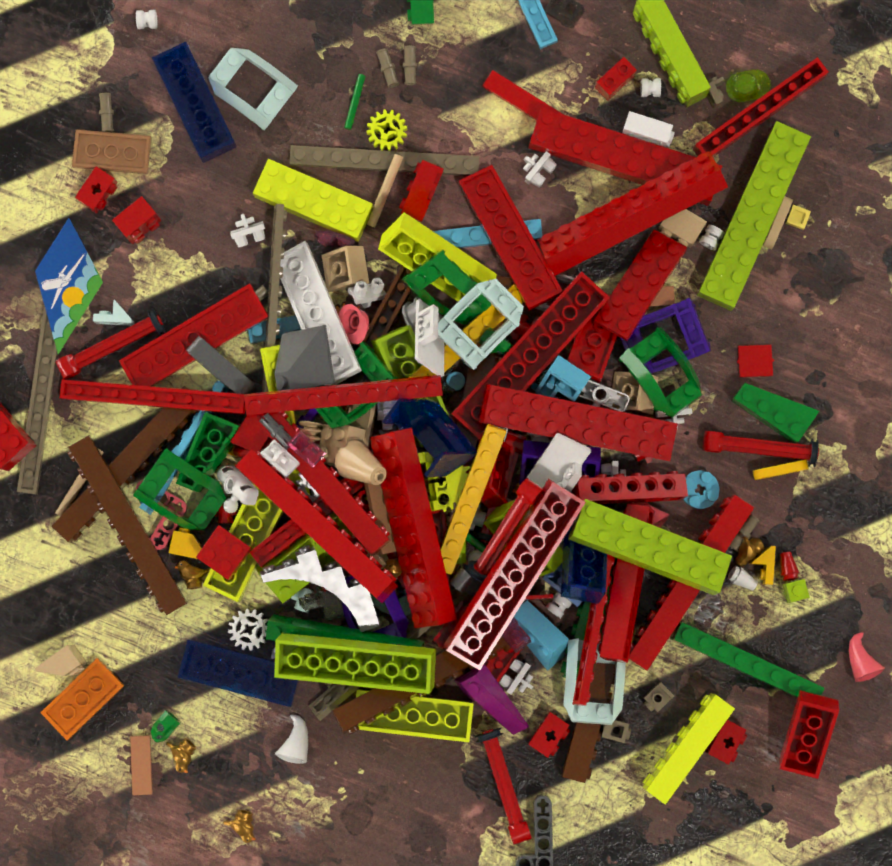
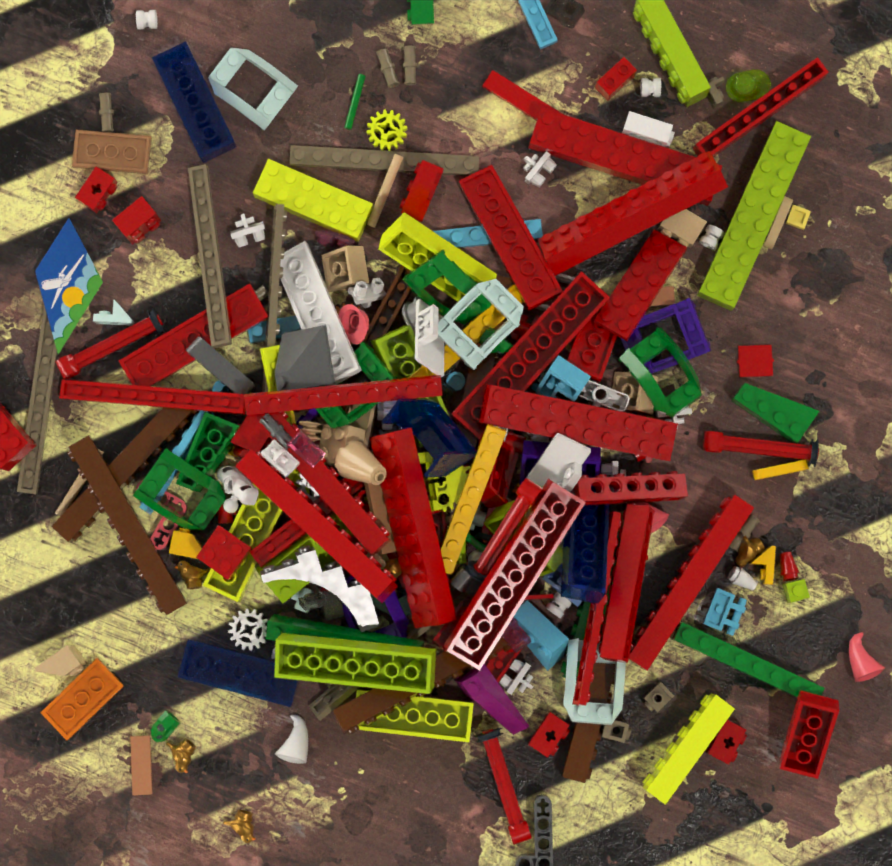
(209, 256): none -> dark tan plate
(650, 547): lime brick -> none
(710, 493): medium azure plate -> none
(719, 609): none -> medium azure plate

